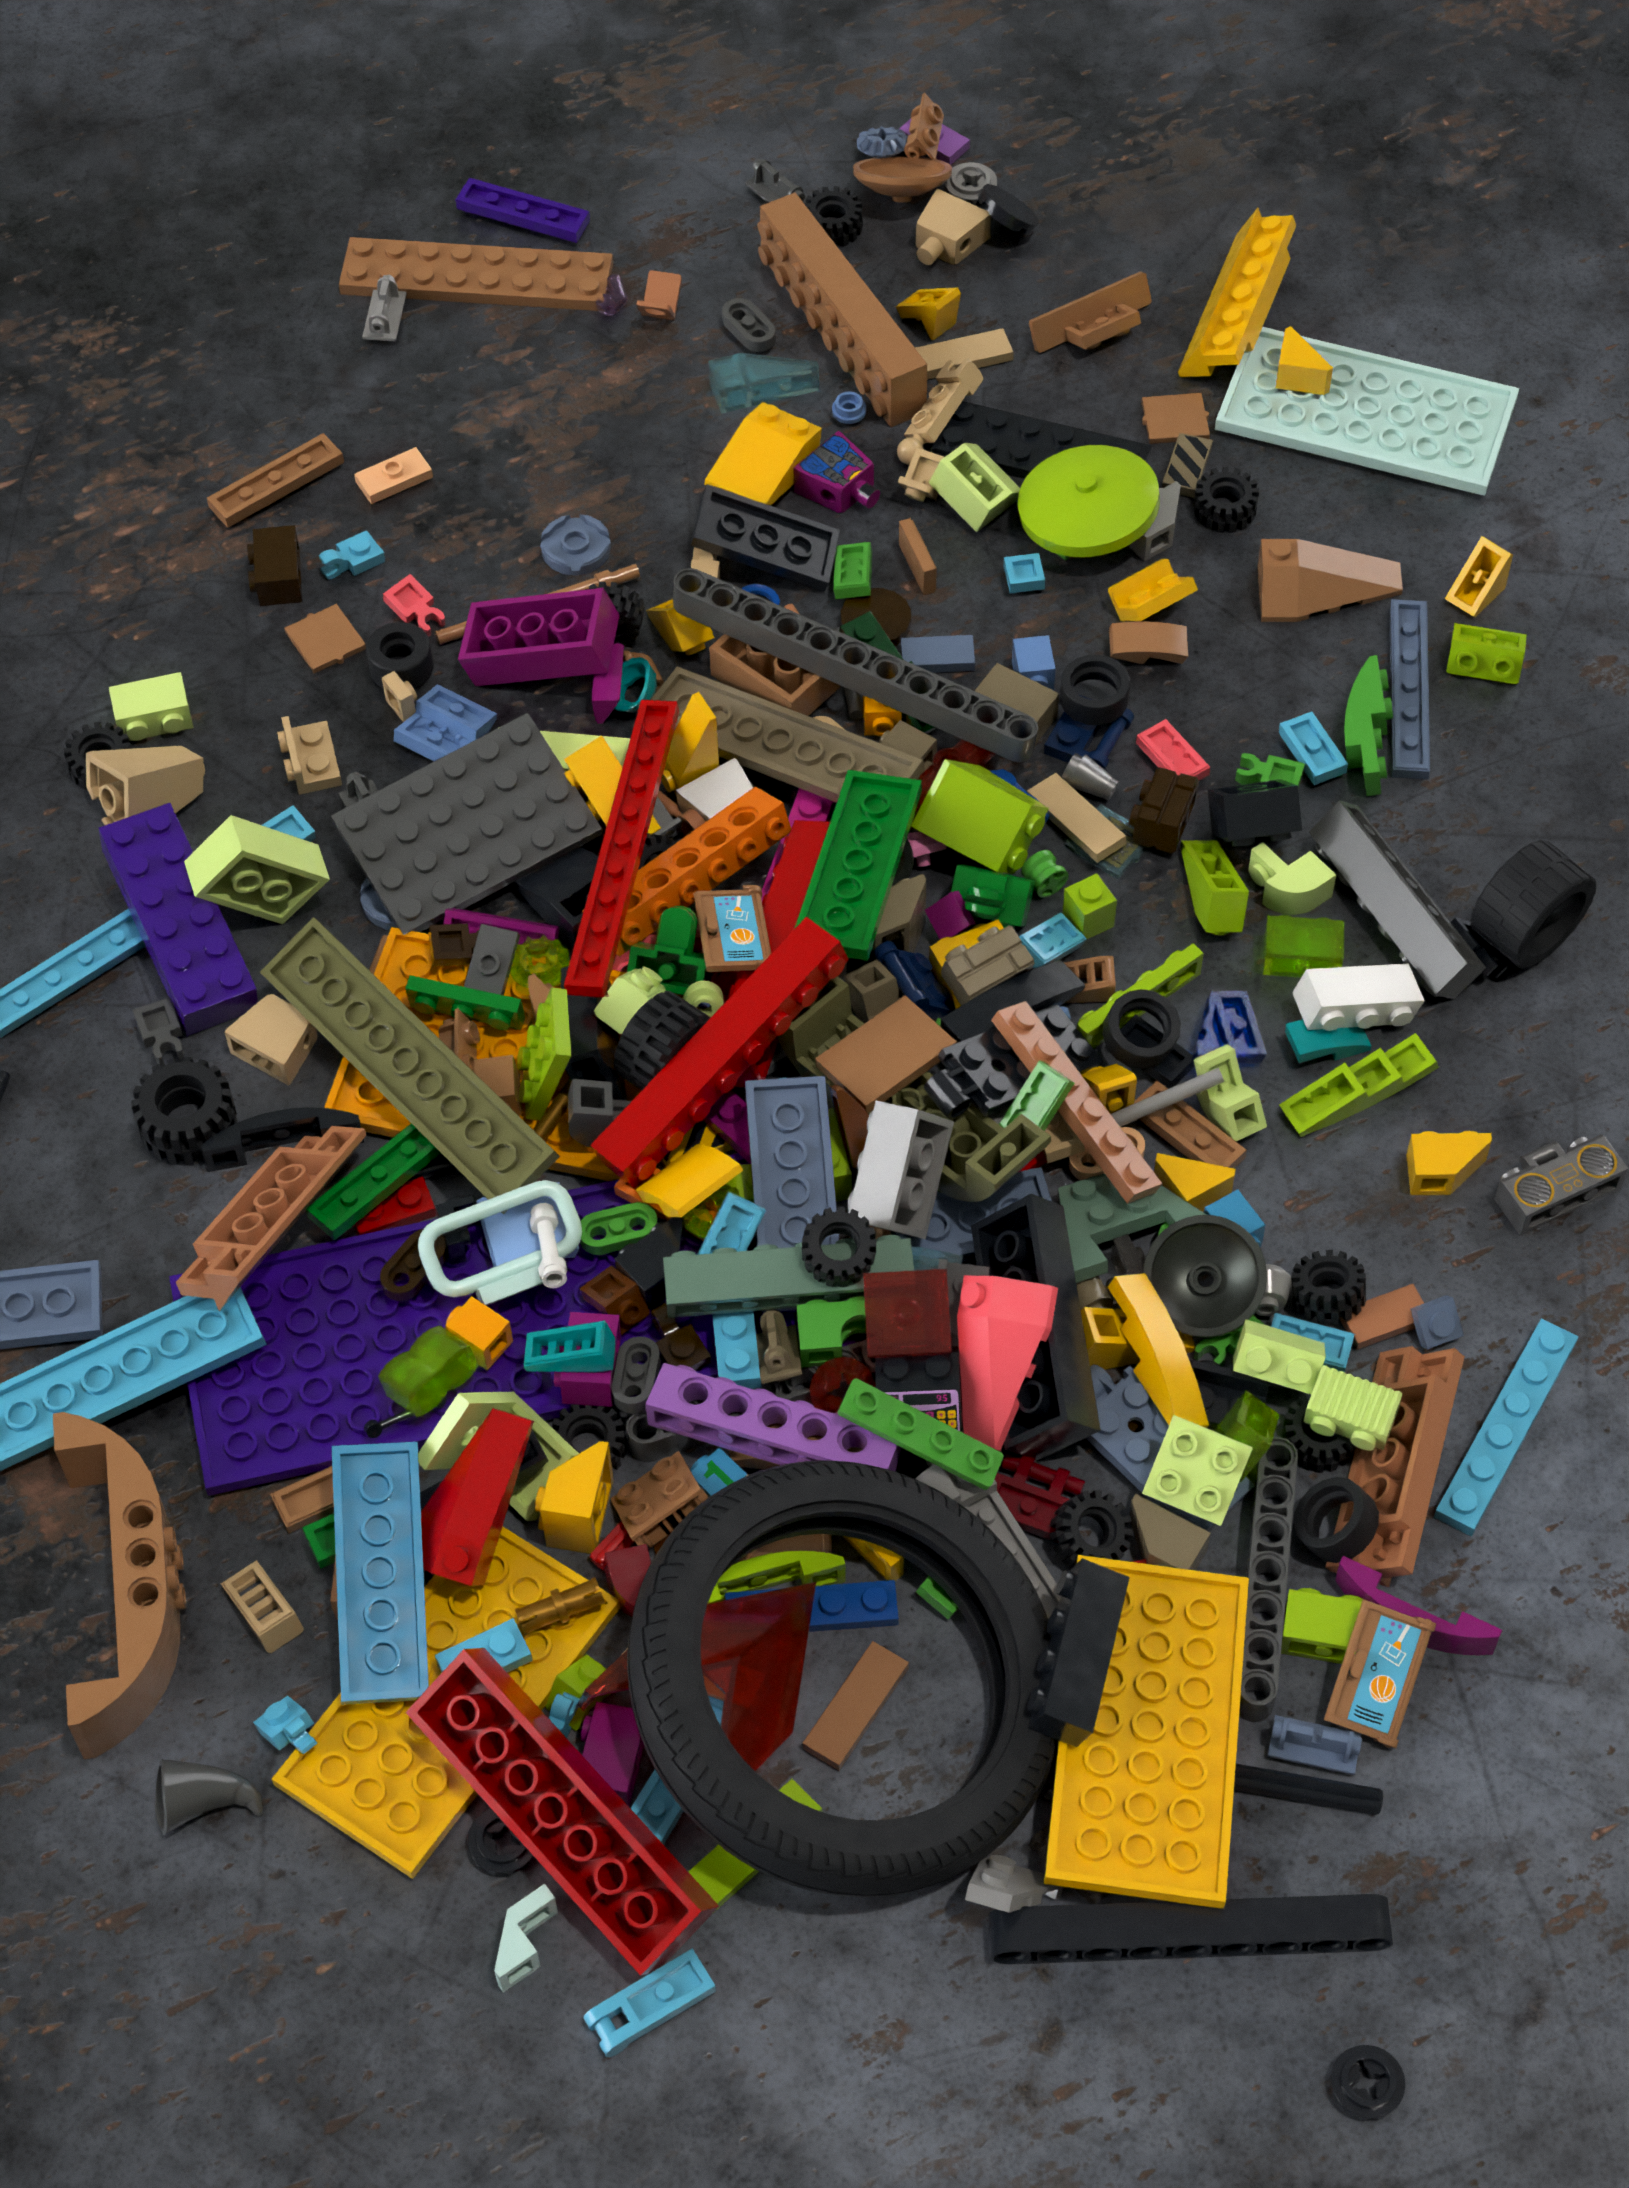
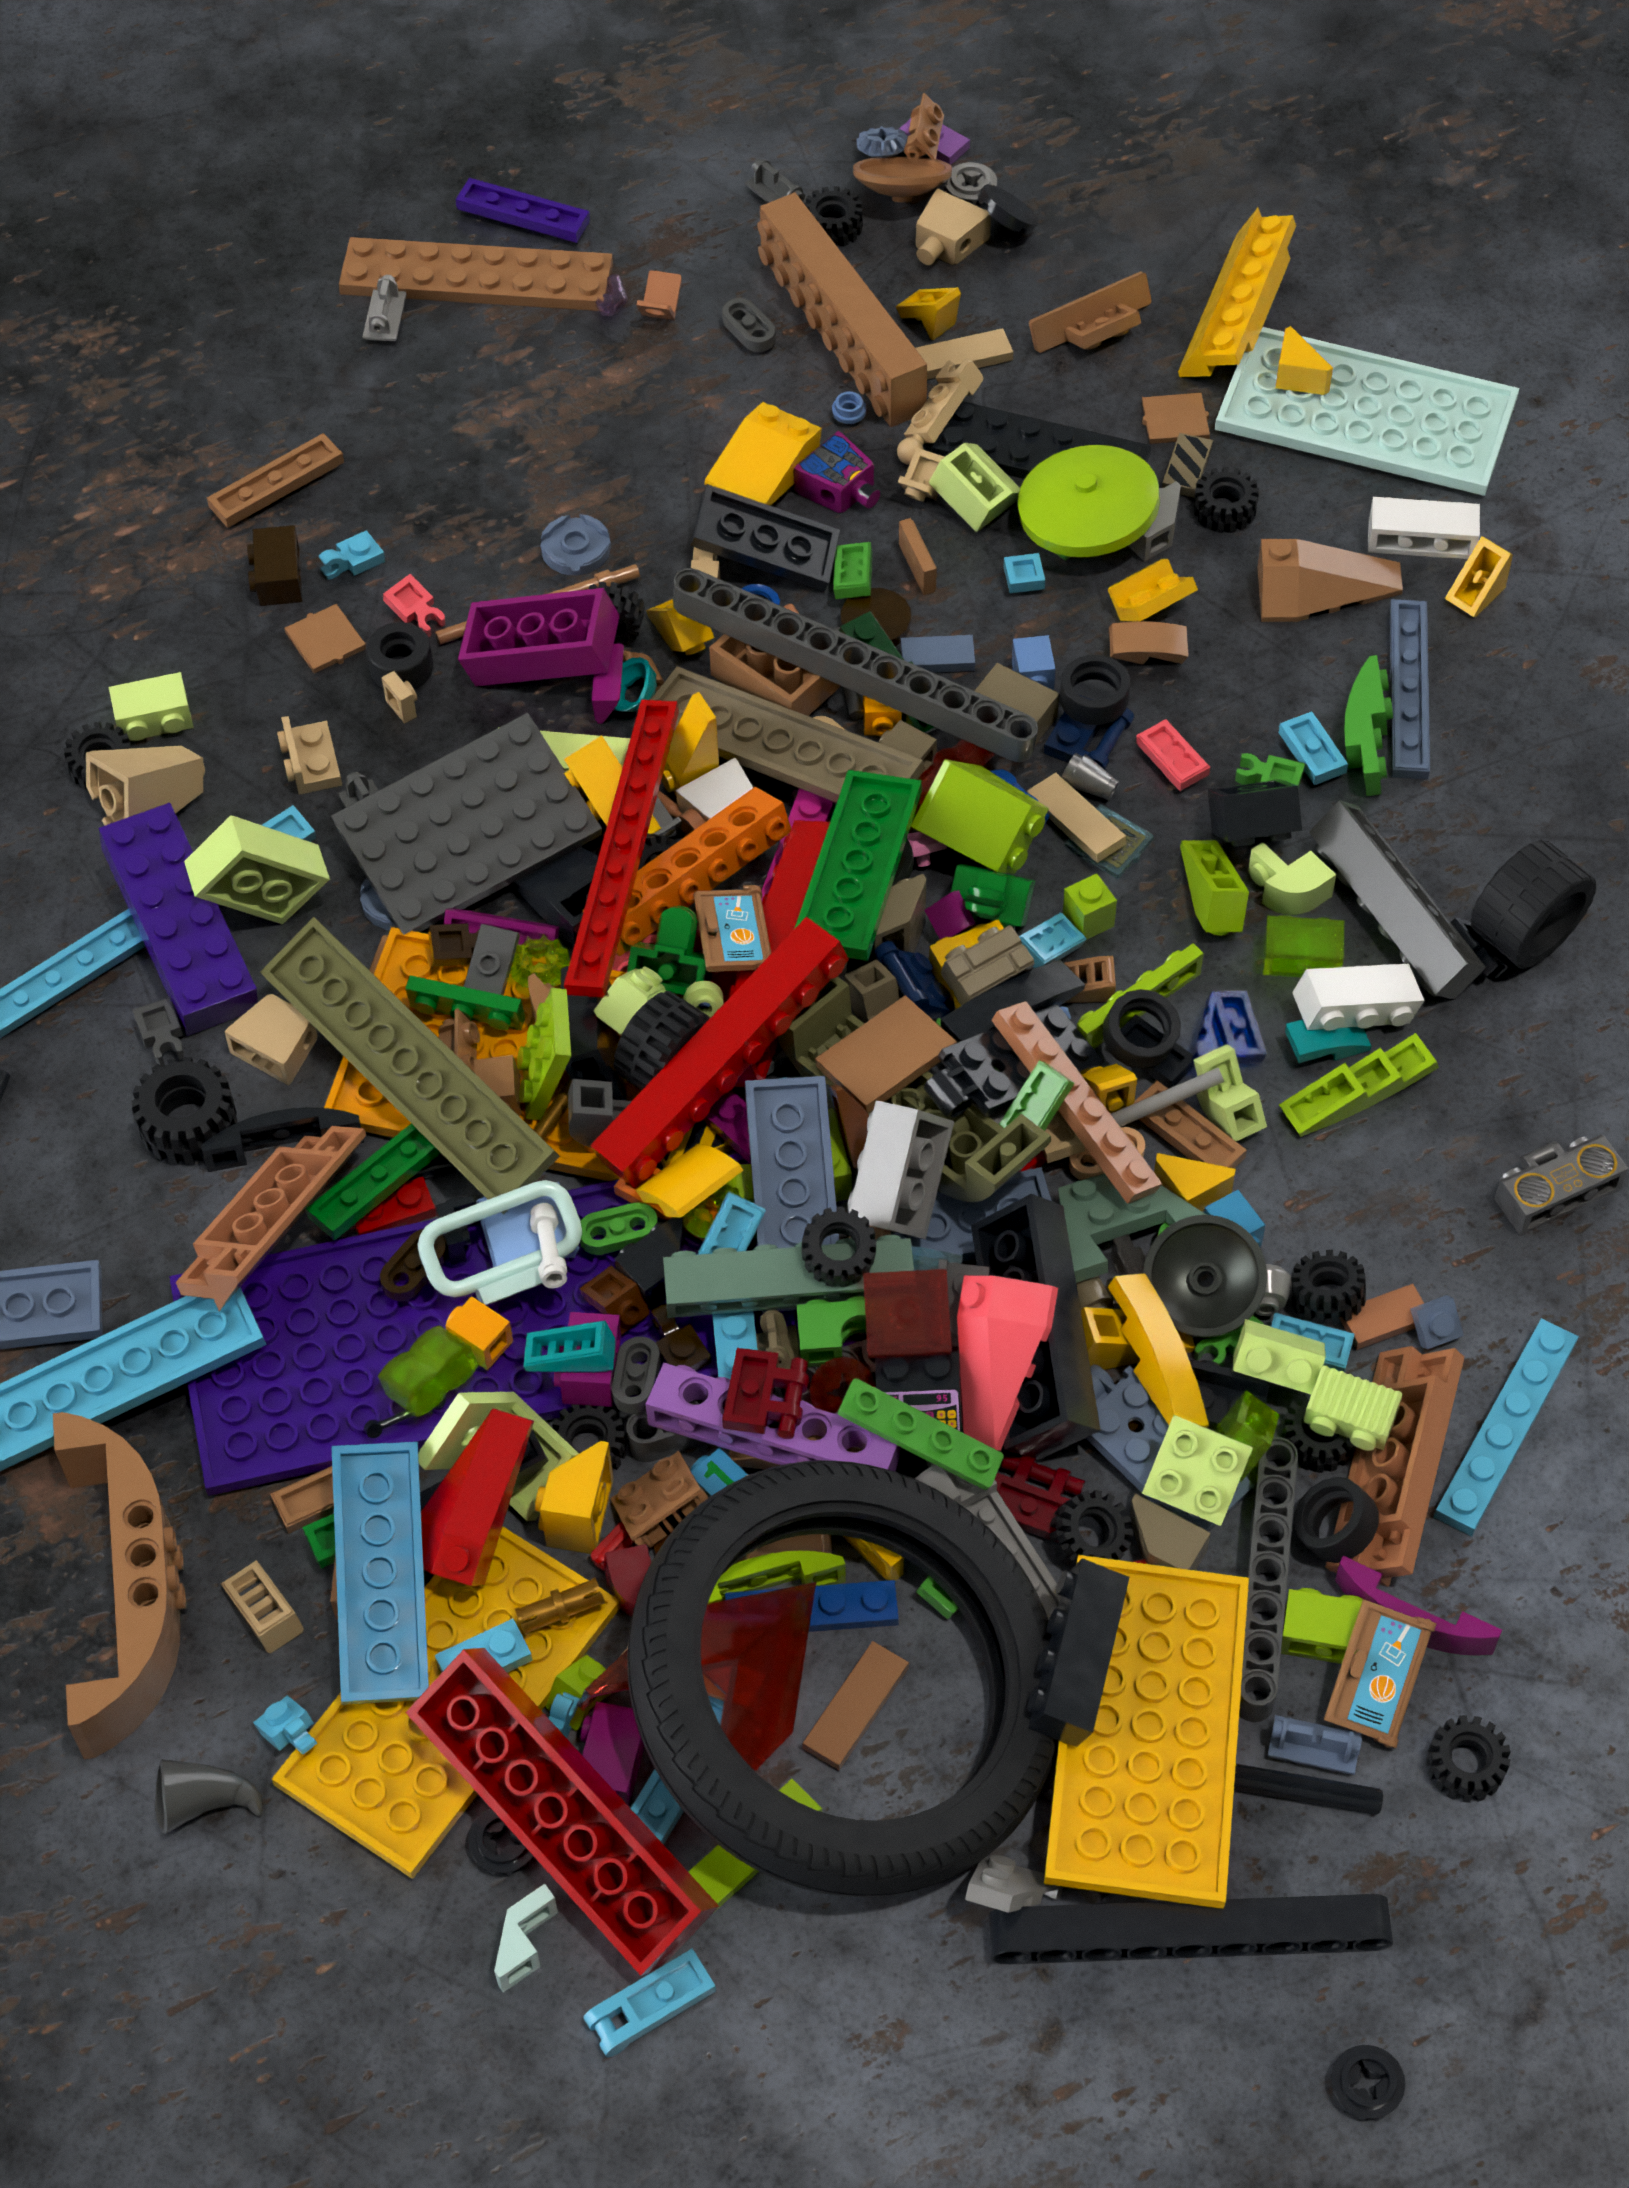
(393, 475): light nougat plate -> none
(443, 724): medium blue slope -> none
(751, 1391): none -> dark red plate
(752, 379): clear light blue slope -> none
(1047, 874): bright green wheel -> none
(1164, 809): dark brown brick -> none
(1423, 527): none -> white brick
(1445, 1160): yellow slope -> none
(1463, 1782): none -> black tyre
(1486, 653): lime bracket -> none

